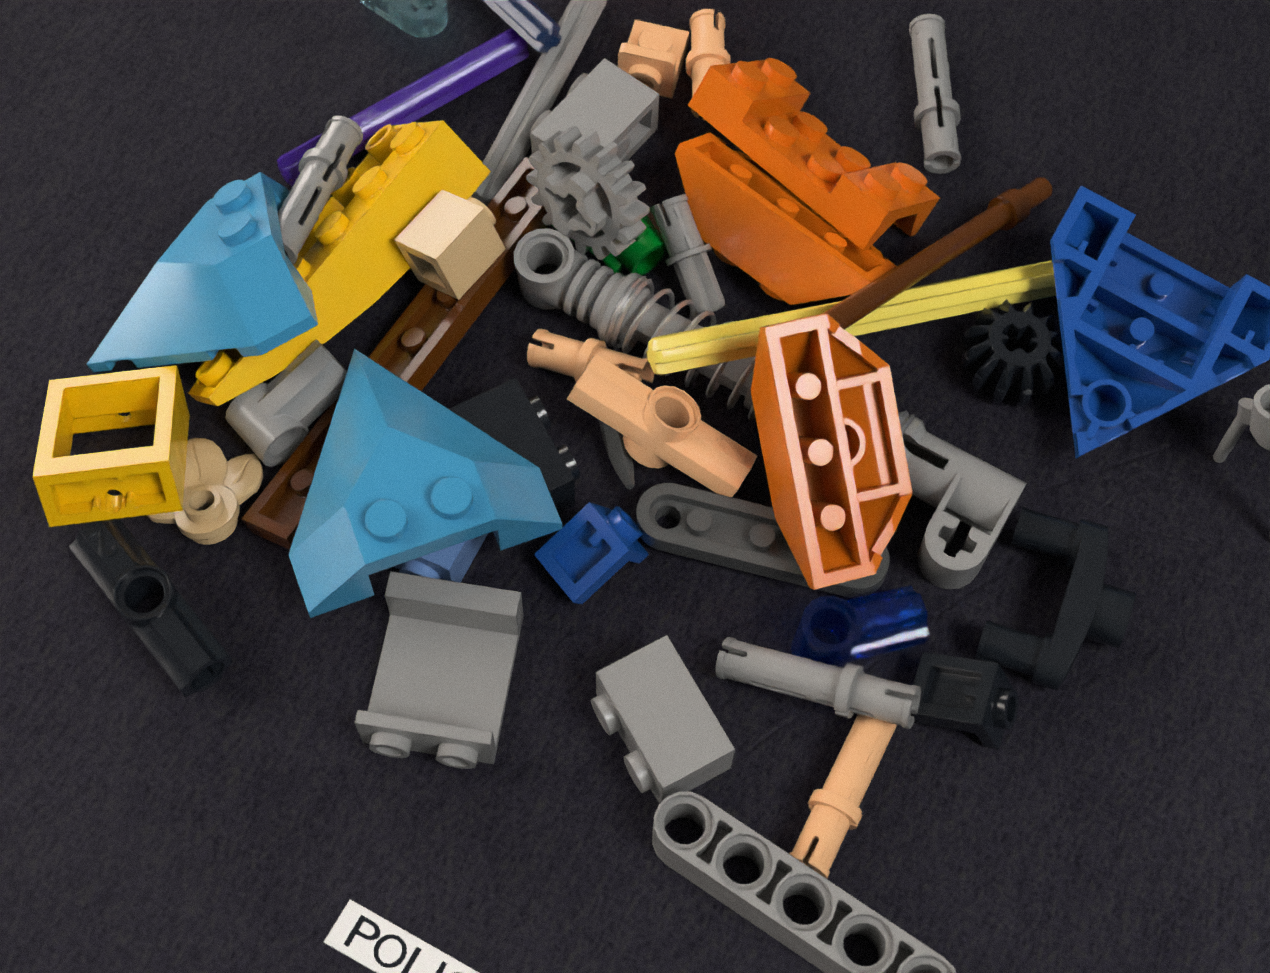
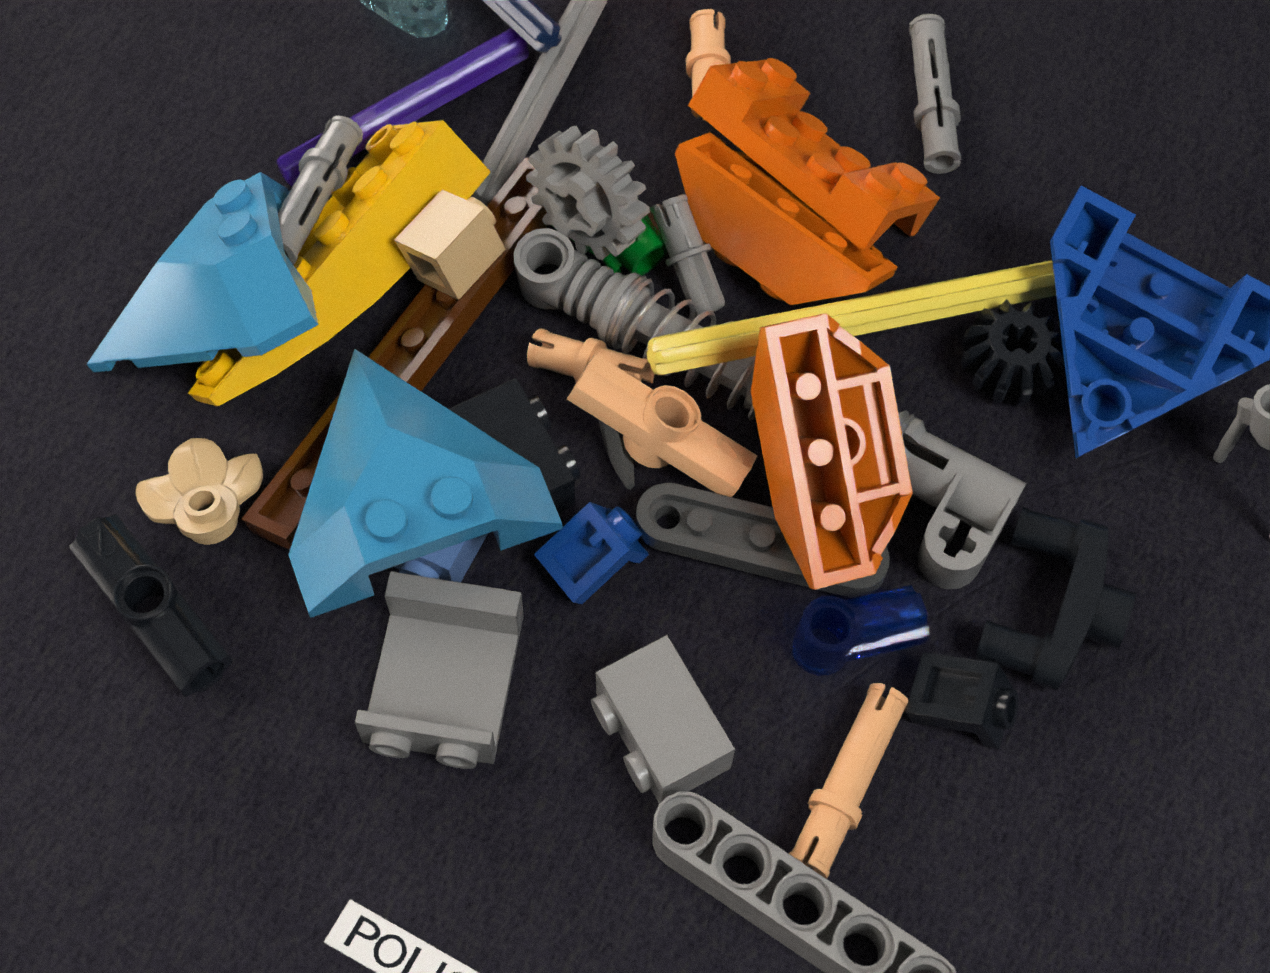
(147, 477): yellow window -> none
(277, 414): light grey piece -> none
(610, 104): light grey brick -> none
(654, 56): light nougat bracket -> none
(842, 688): light grey pin -> none
(1001, 214): reddish brown bar -> none

